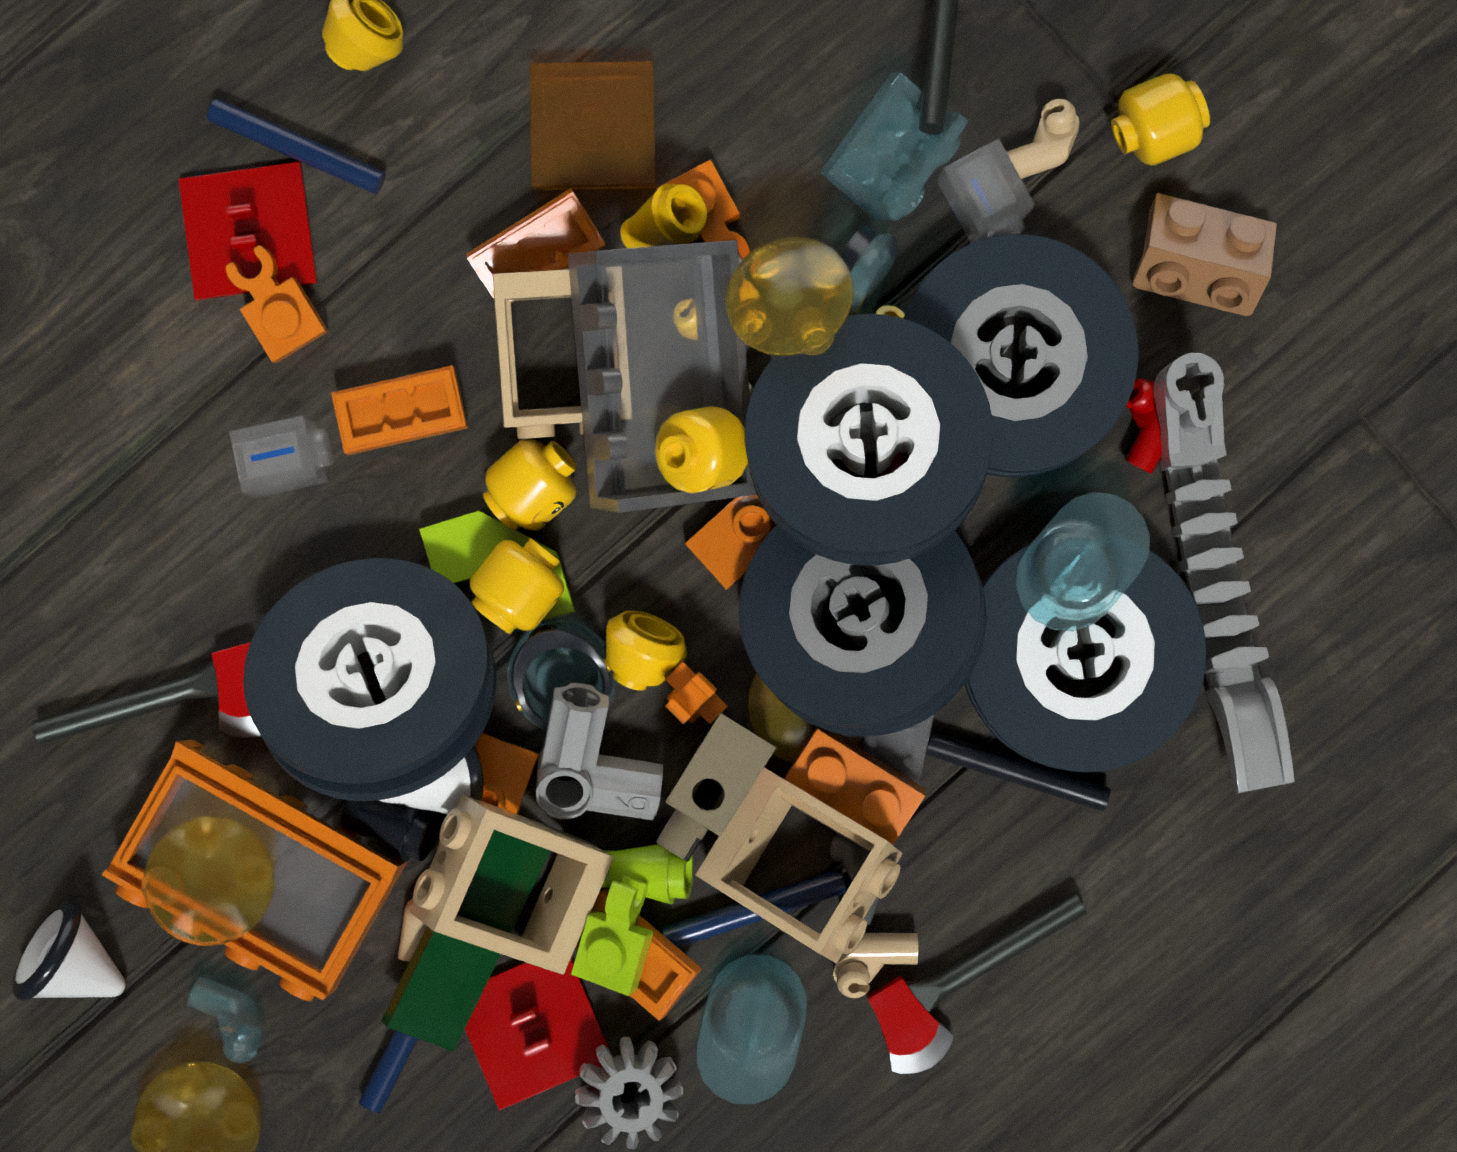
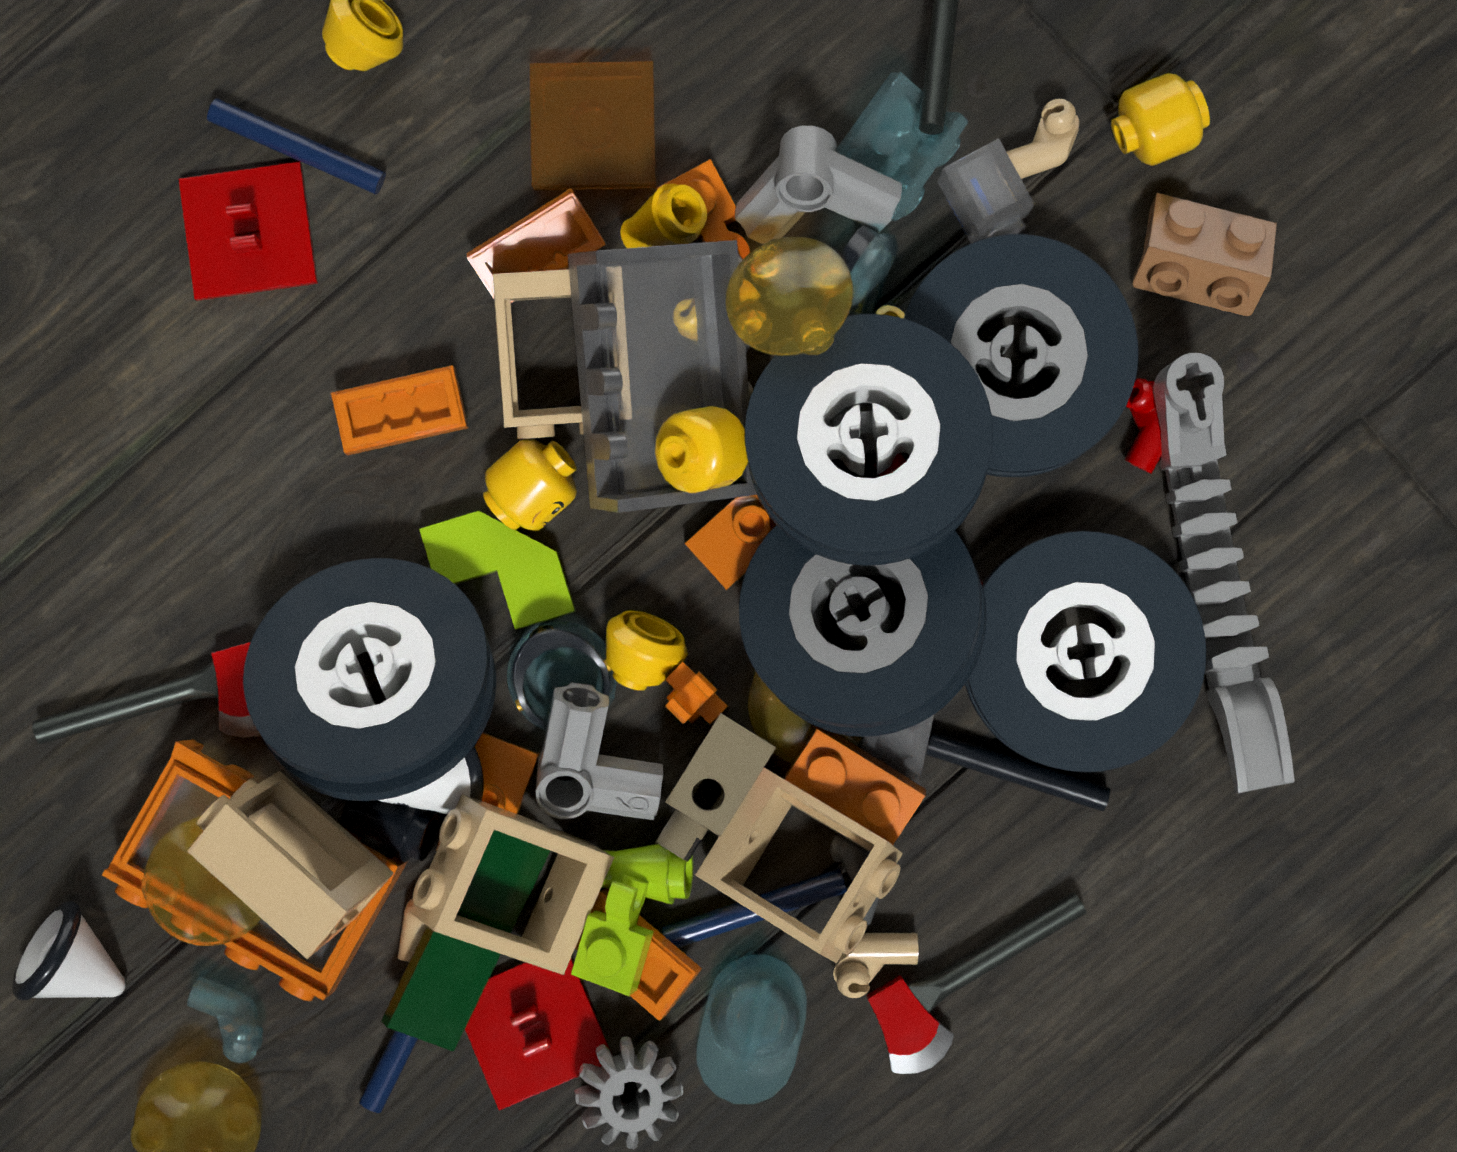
(280, 312): orange plate -> none
(281, 456): clear brick -> none
(288, 861): none -> tan window
(516, 585): yellow head -> none
(813, 177): none -> light grey piece
(1083, 561): clear light blue piece -> none

